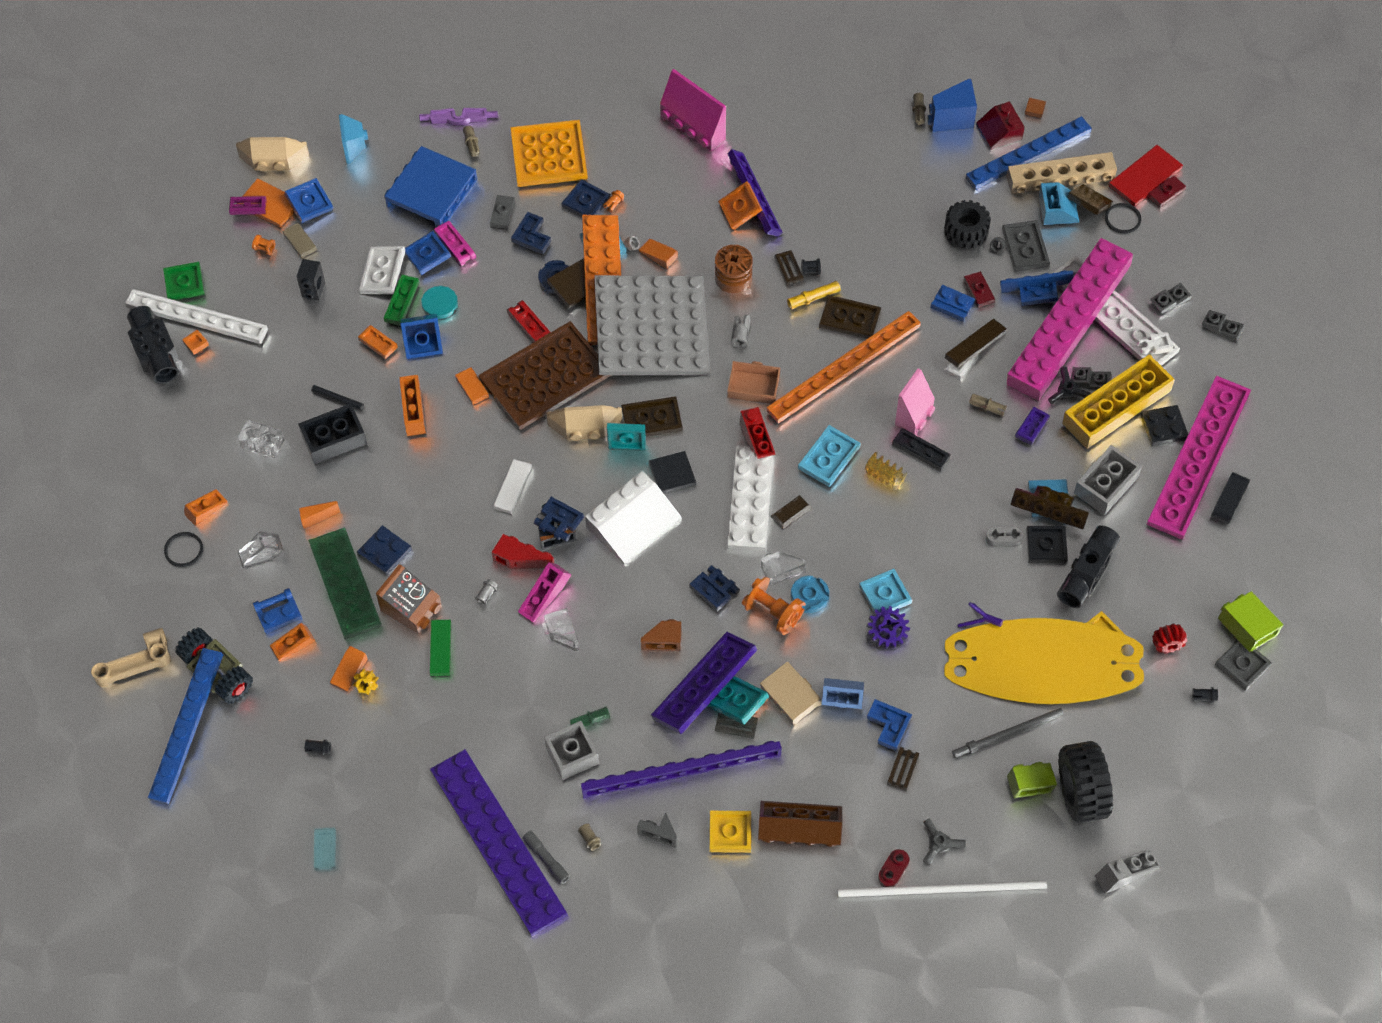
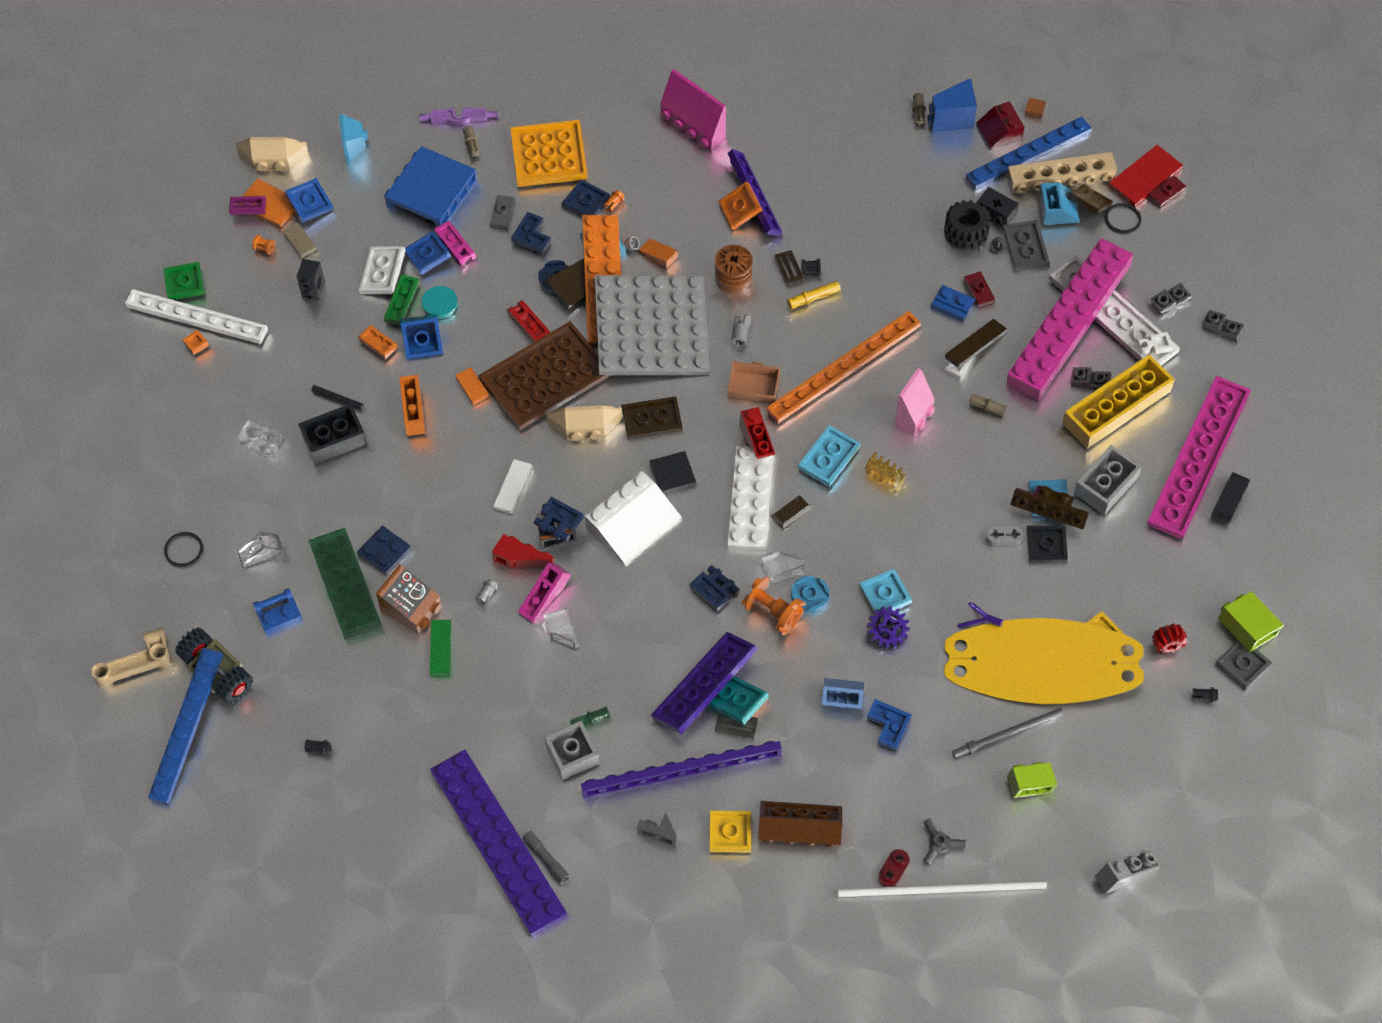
(152, 344): black brick -> none
(204, 506): orange slope -> none
(292, 642): orange slope -> none
(316, 513): orange slope -> none
(324, 848): clear light blue tile -> none
(351, 663): orange slope -> none
(365, 681): yellow gear -> none
(589, 836): dark tan pin -> none
(626, 436): teal tile -> none
(663, 637): dark orange slope -> none
(791, 693): tan container -> none
(850, 317): dark brown tile -> none
(908, 753): dark brown tile -> none
(921, 449): black tile -> none
(1000, 207): none -> black brick
(1032, 425): dark purple plate -> none
(1037, 288): blue bracket -> none
(1067, 388): black piece -> none
(1085, 781): black tyre -> none
(1088, 567): black brick -> none
(1164, 425): black plate -> none

